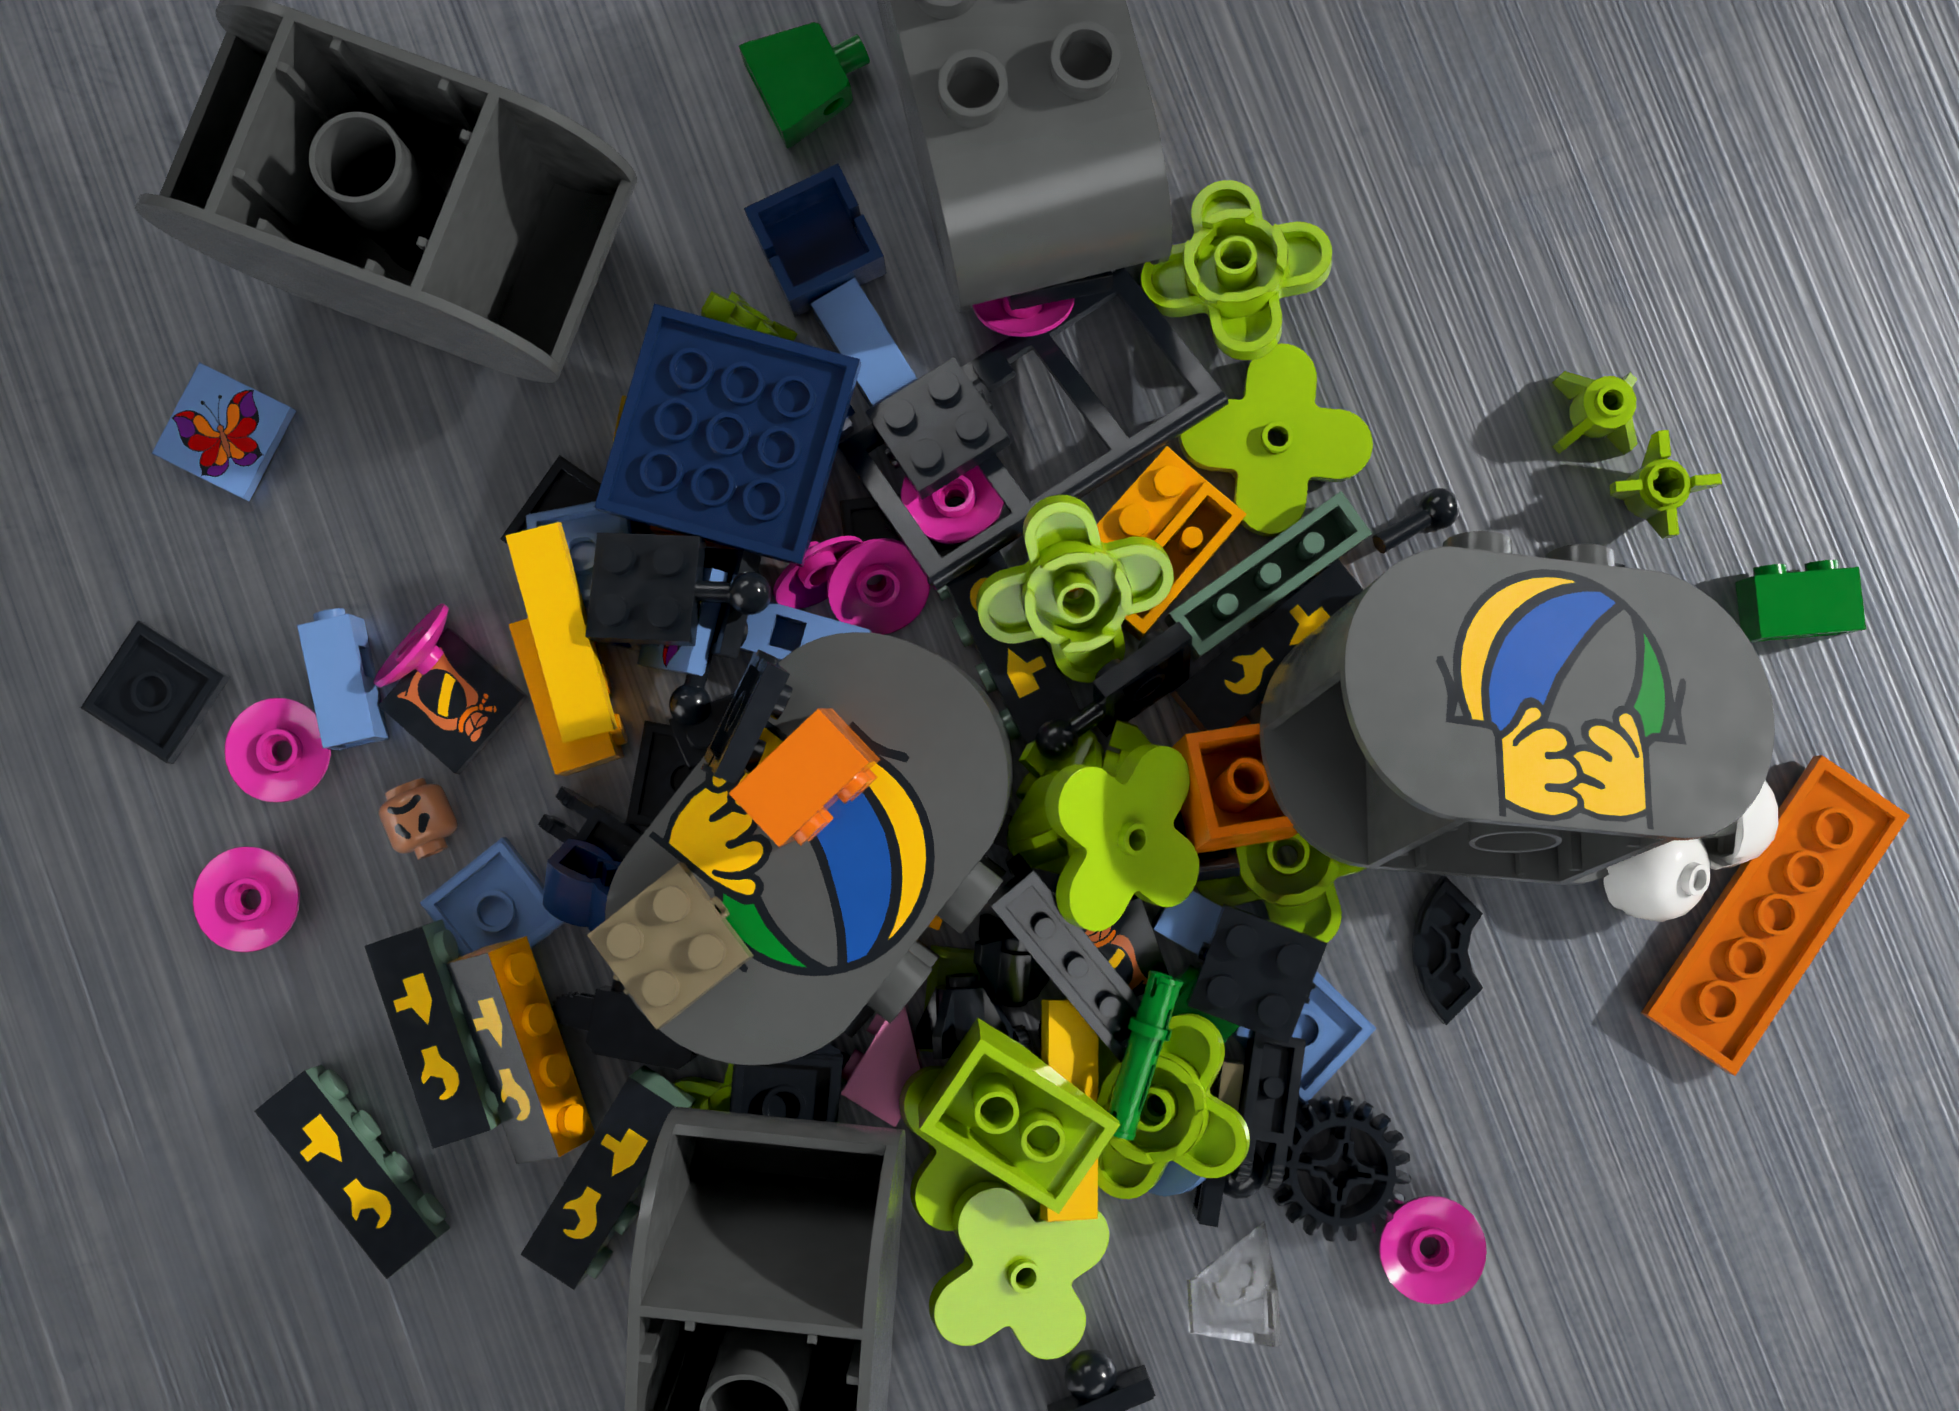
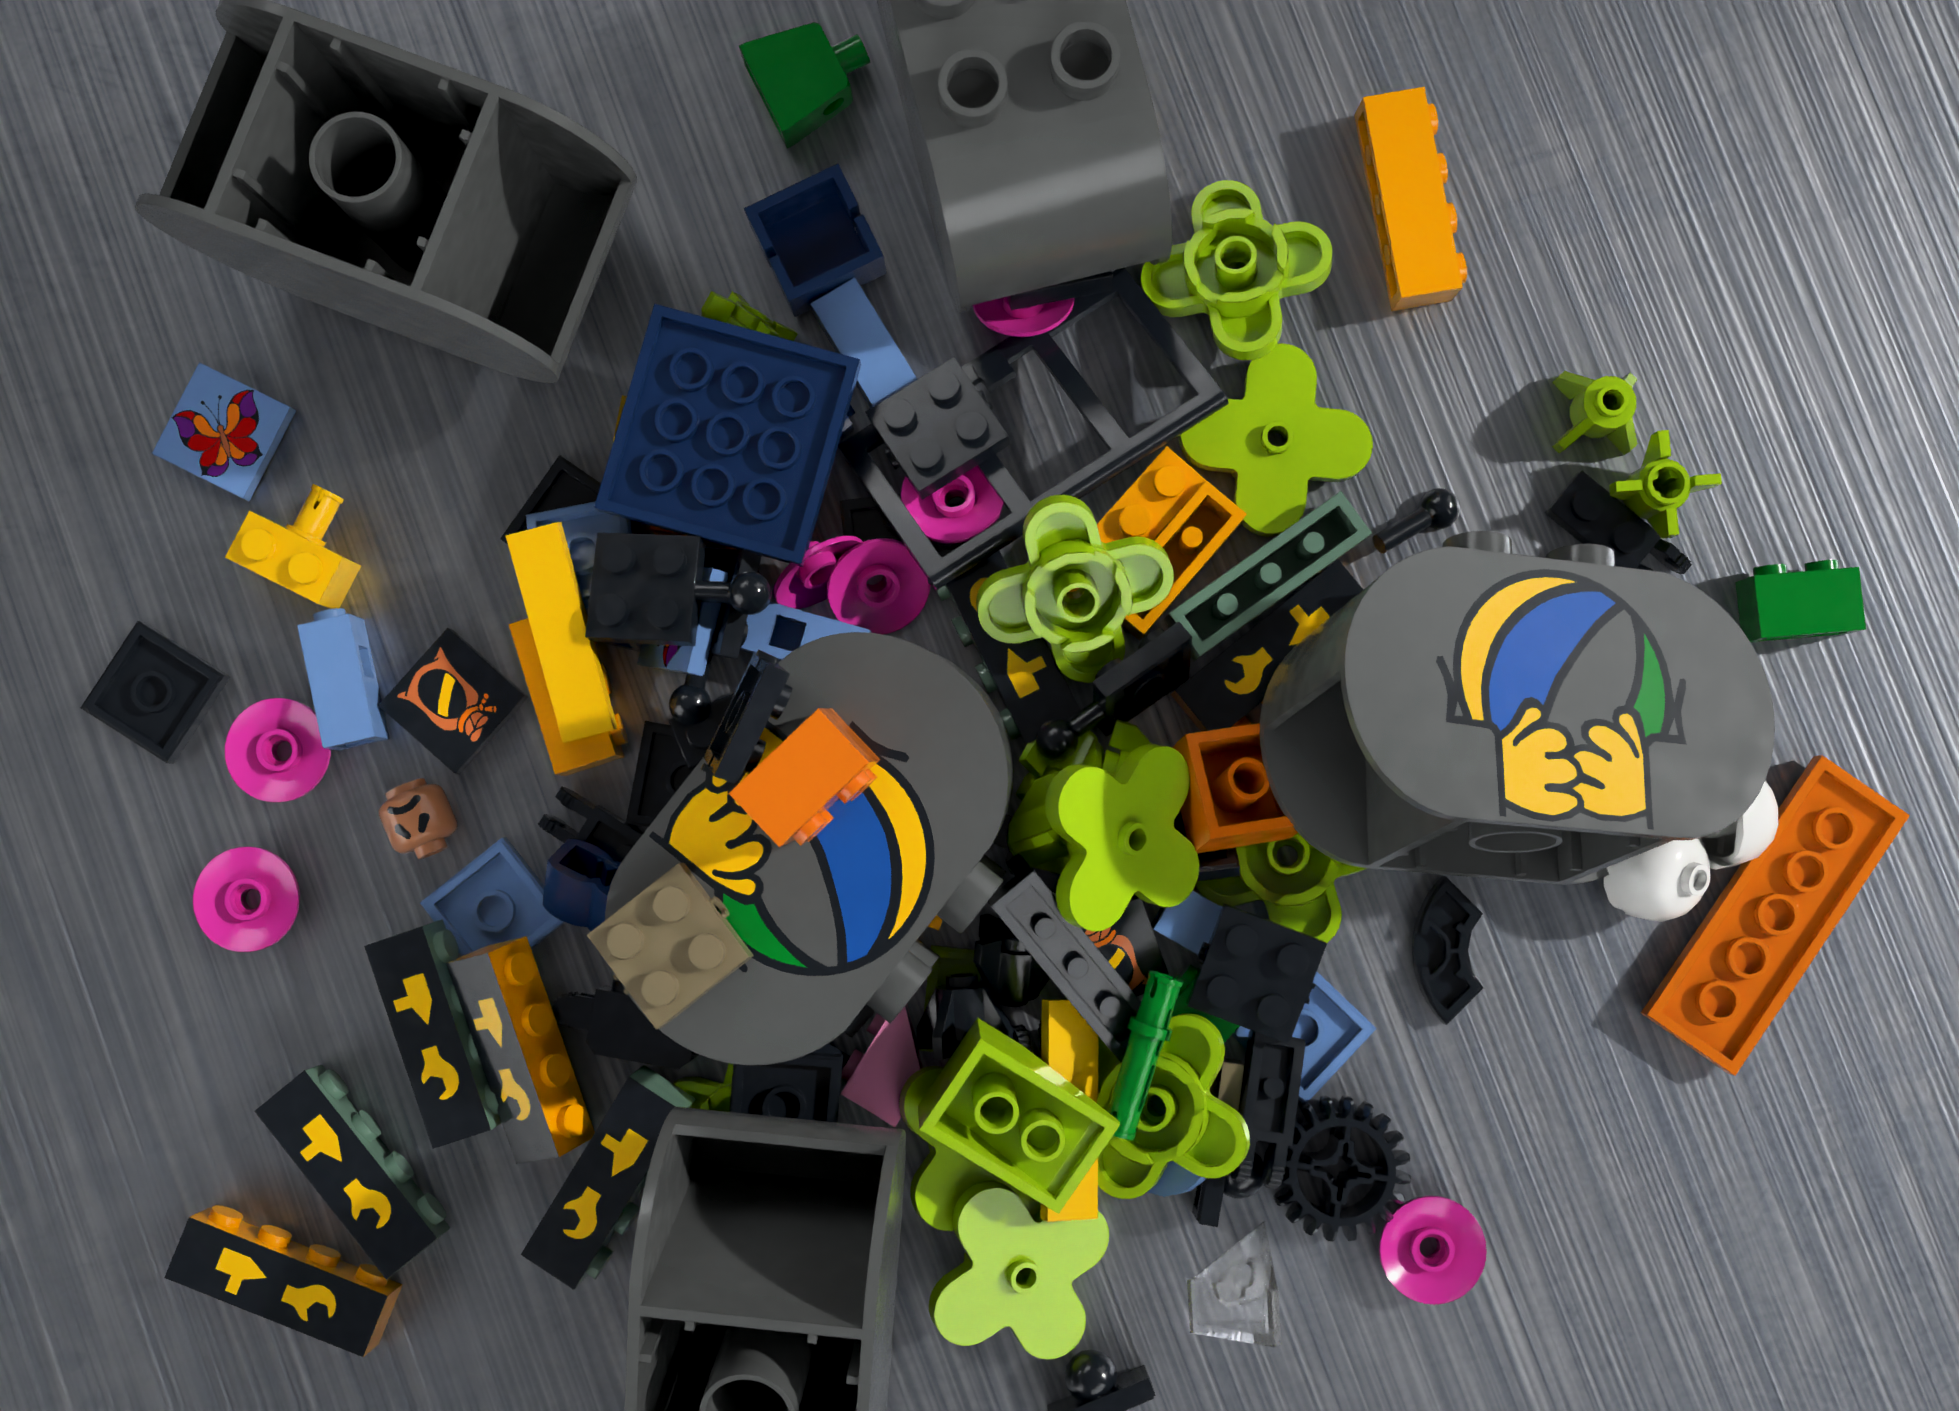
(284, 1279): none -> black brick
(295, 553): none -> yellow brick
(416, 650): dark pink dish -> none
(1409, 198): none -> light orange brick
(1601, 519): none -> black hinge

